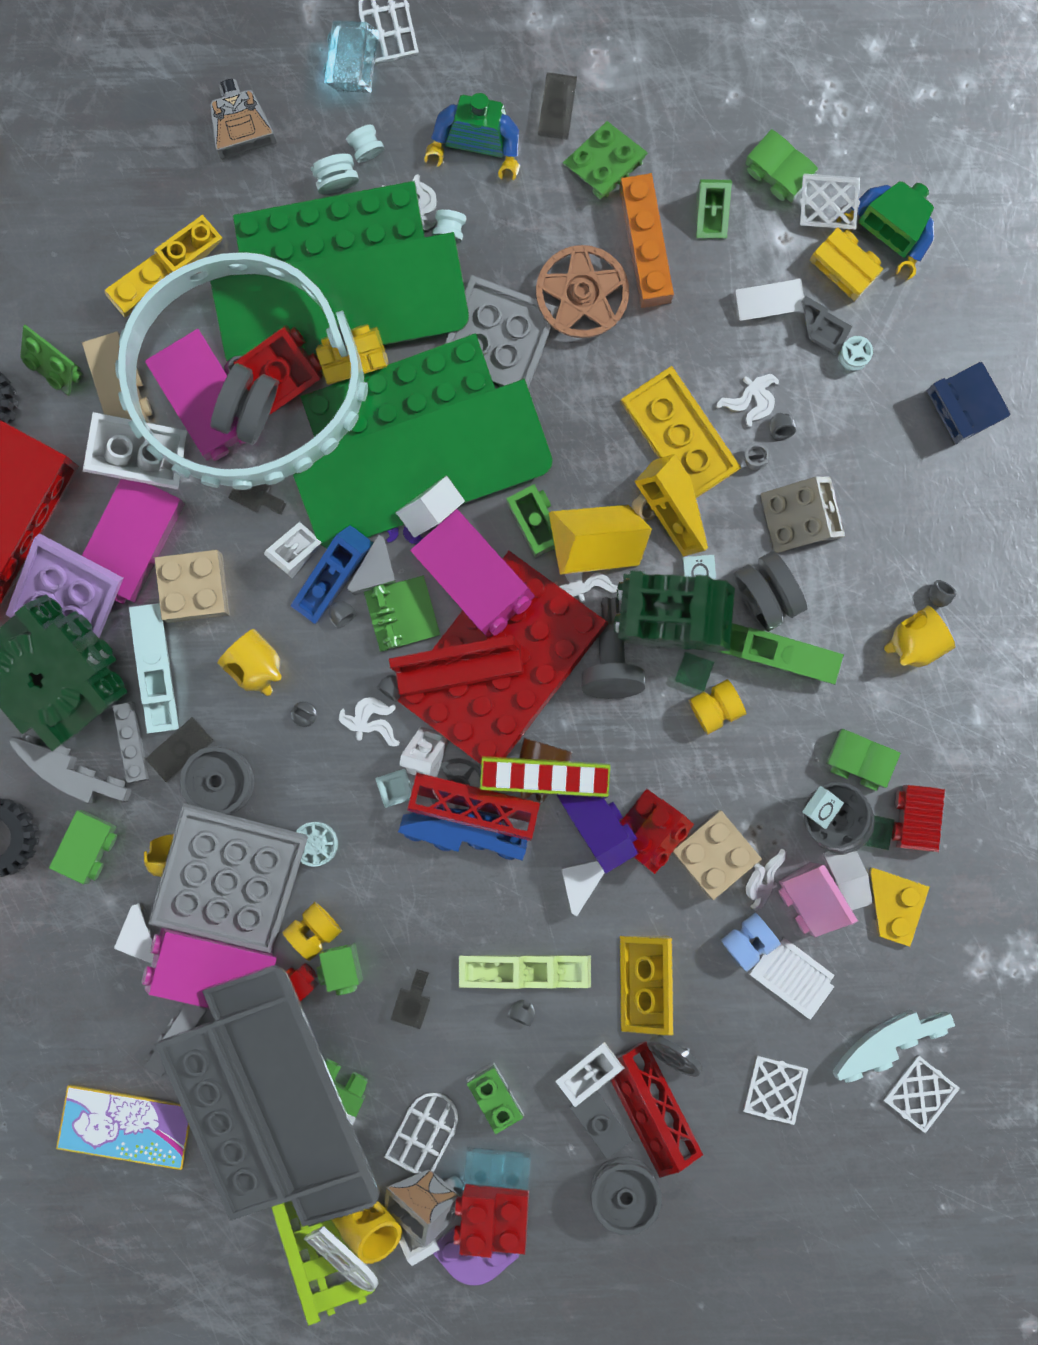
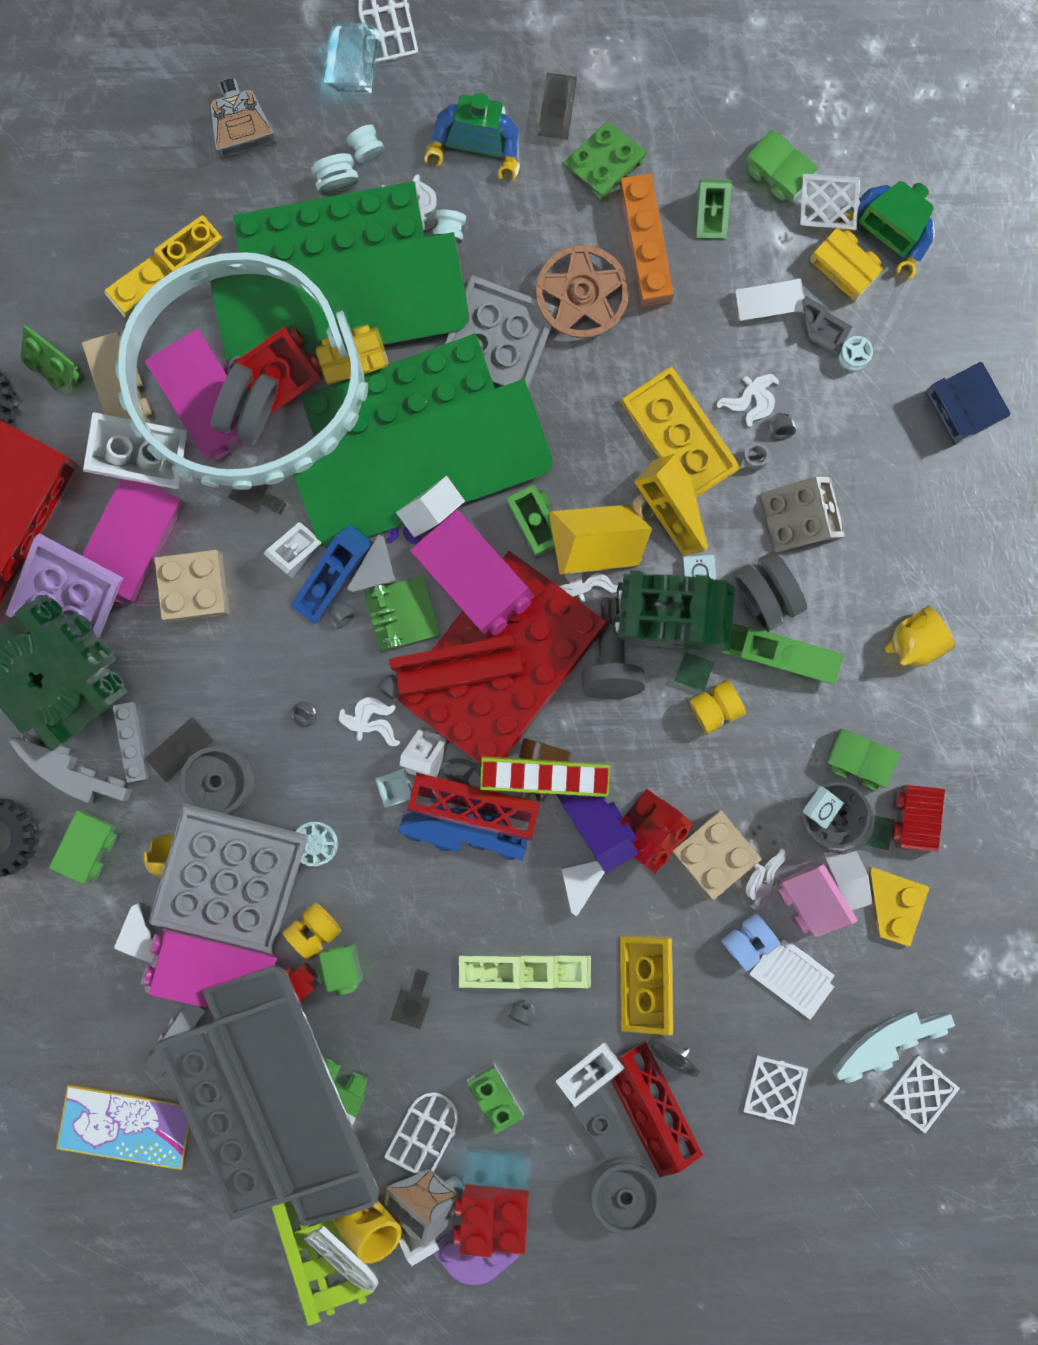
(153, 668): light aqua slope -> none
(252, 663): yellow piece -> none
(941, 593): dark grey hinge -> none

